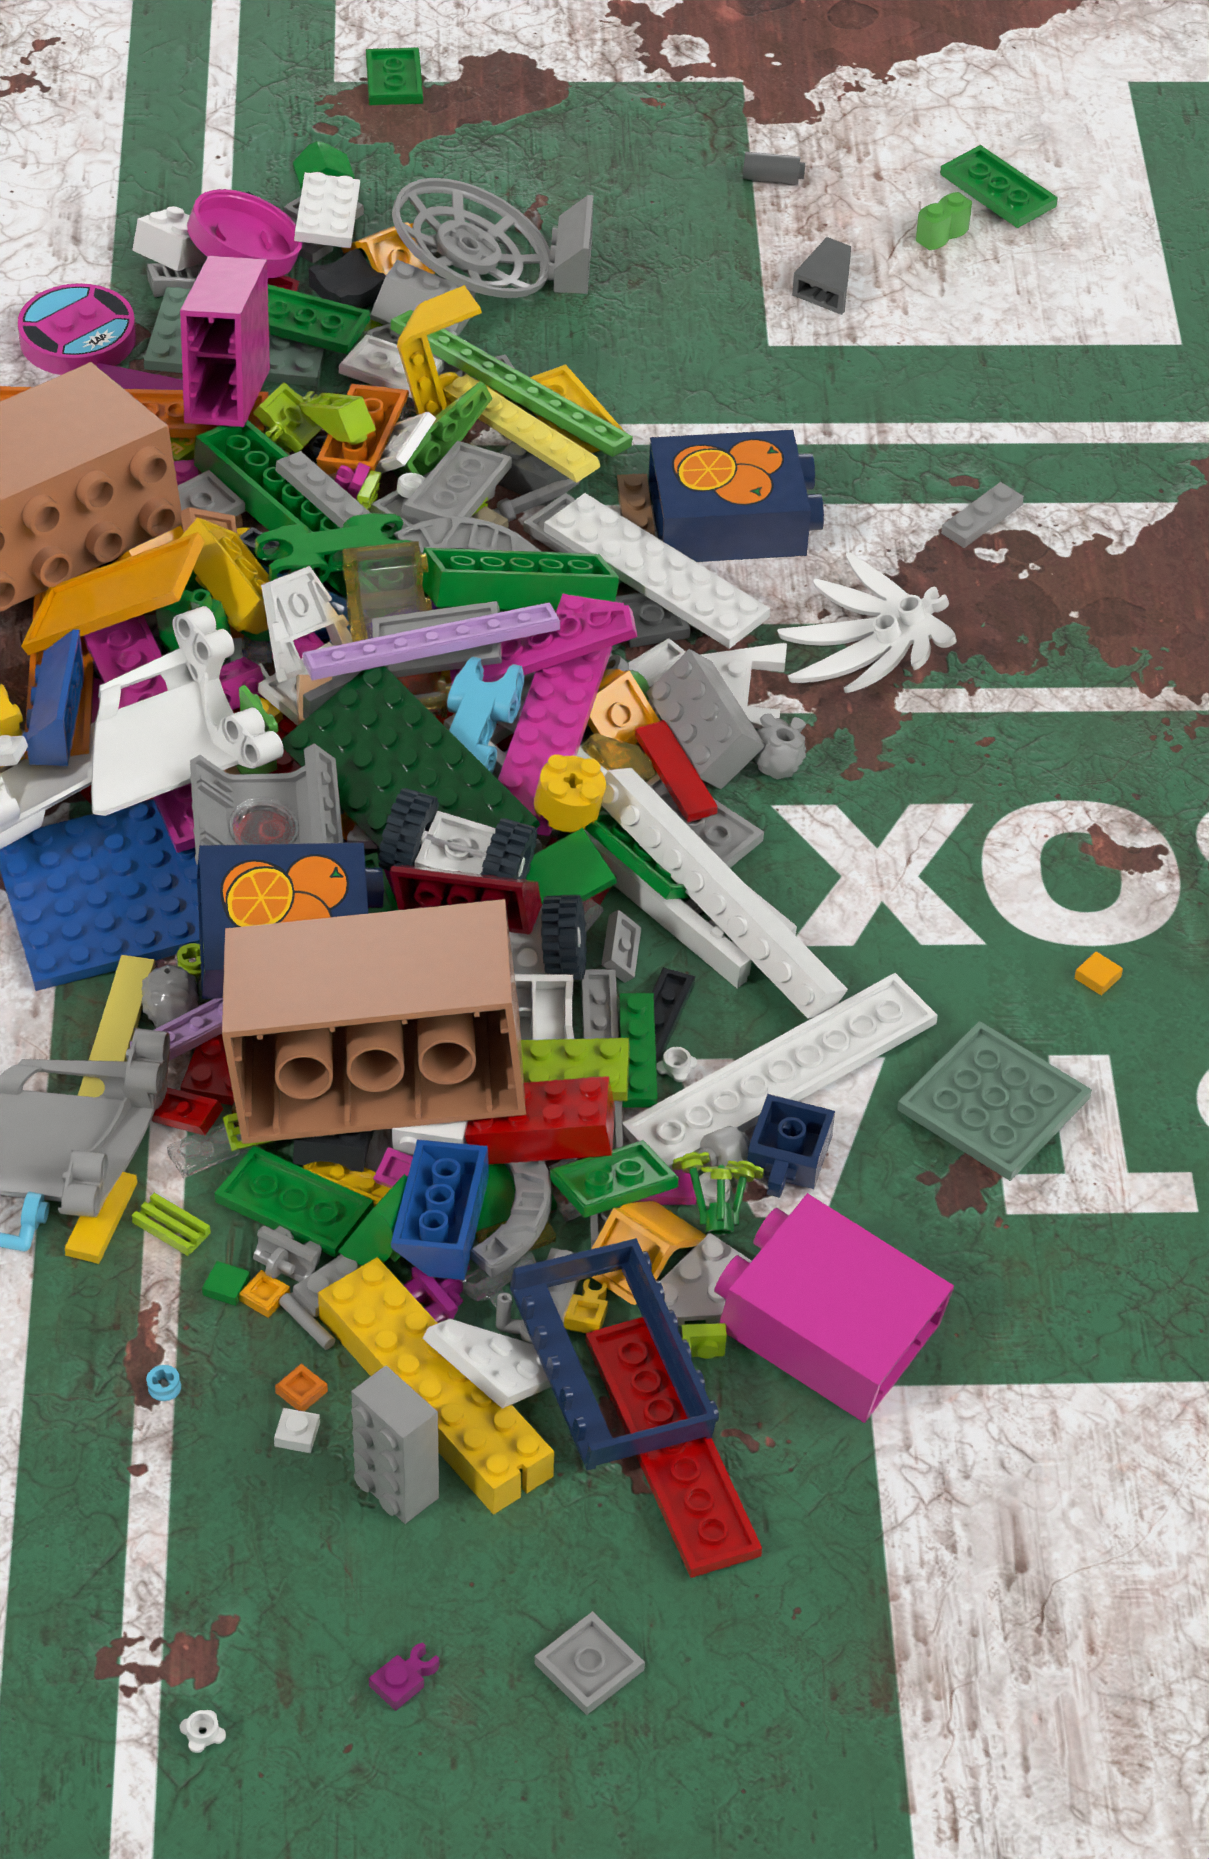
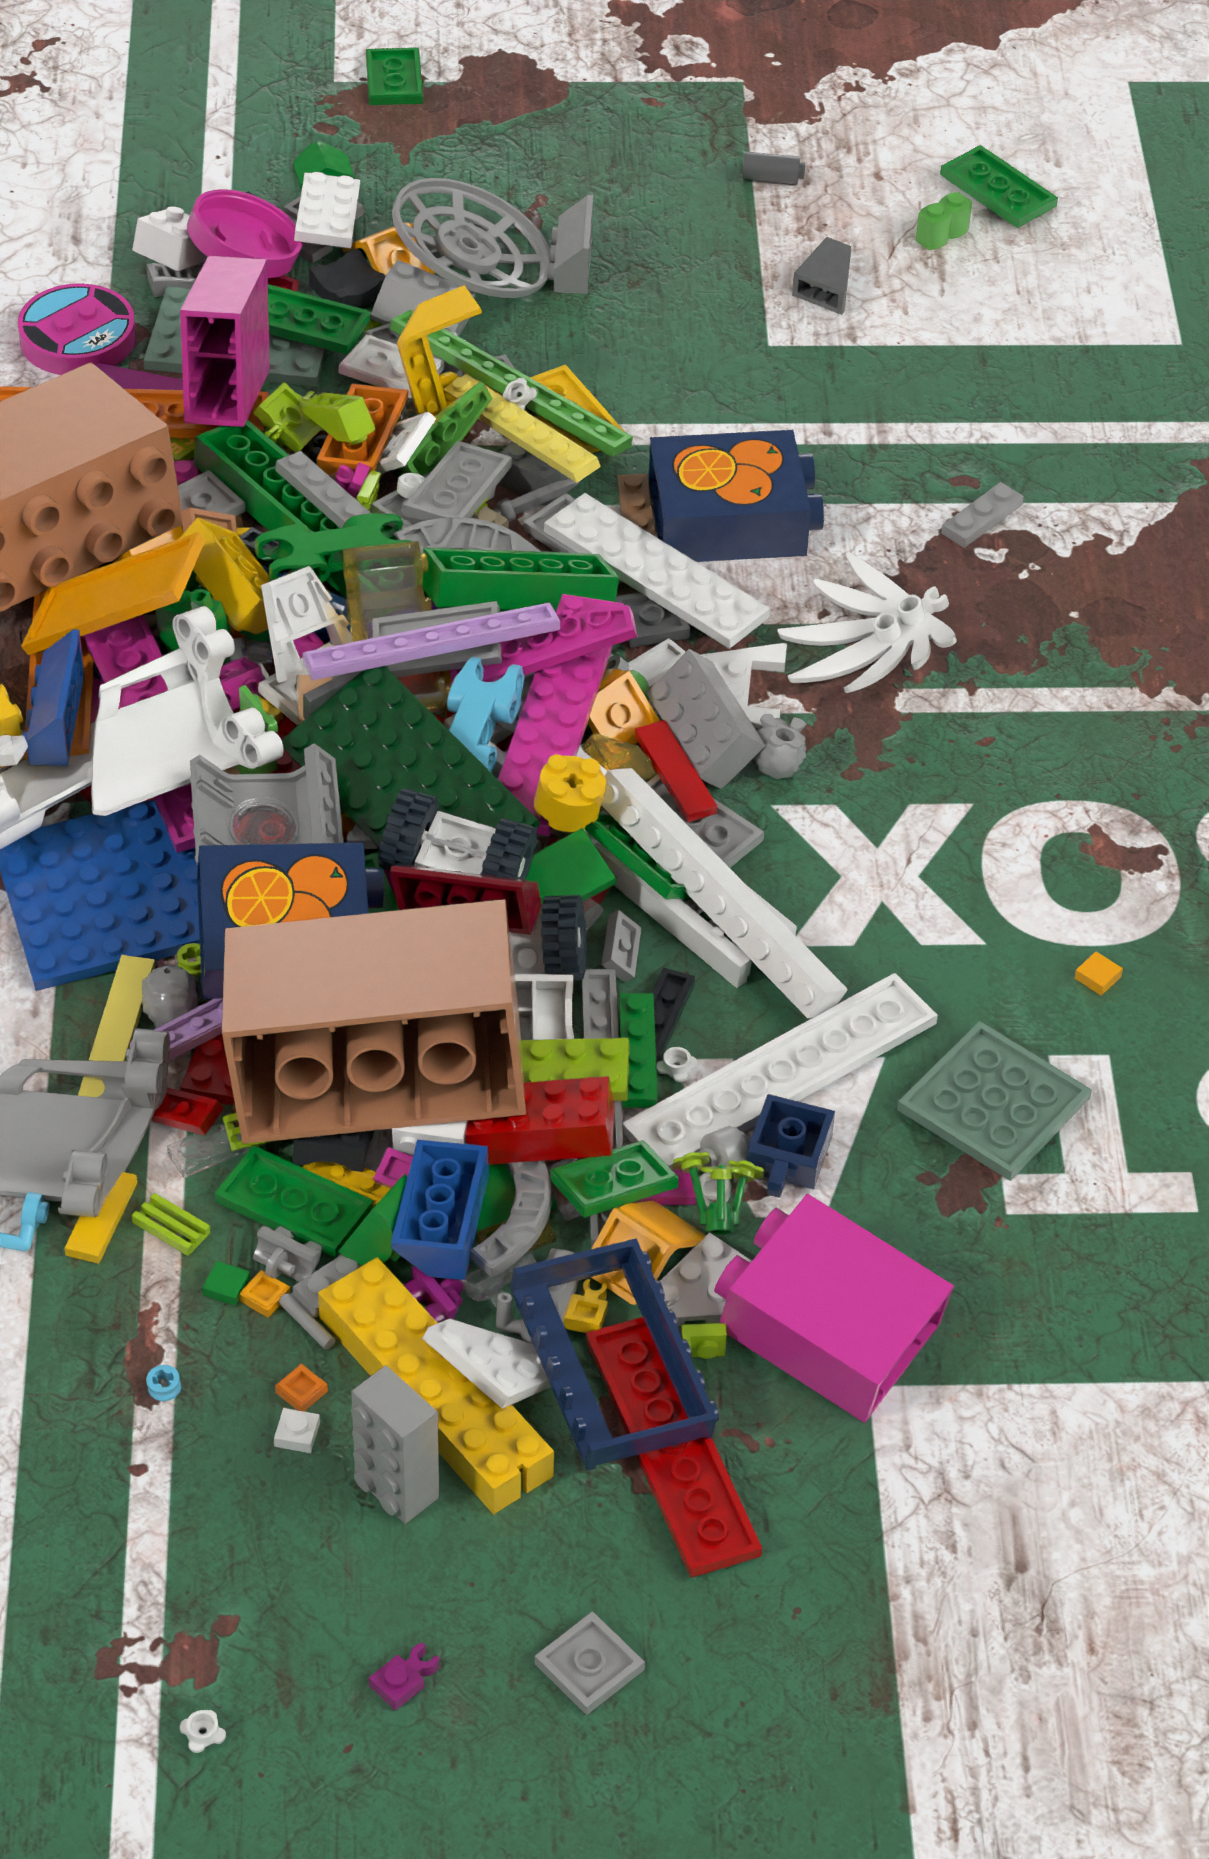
(516, 387): none -> white plate

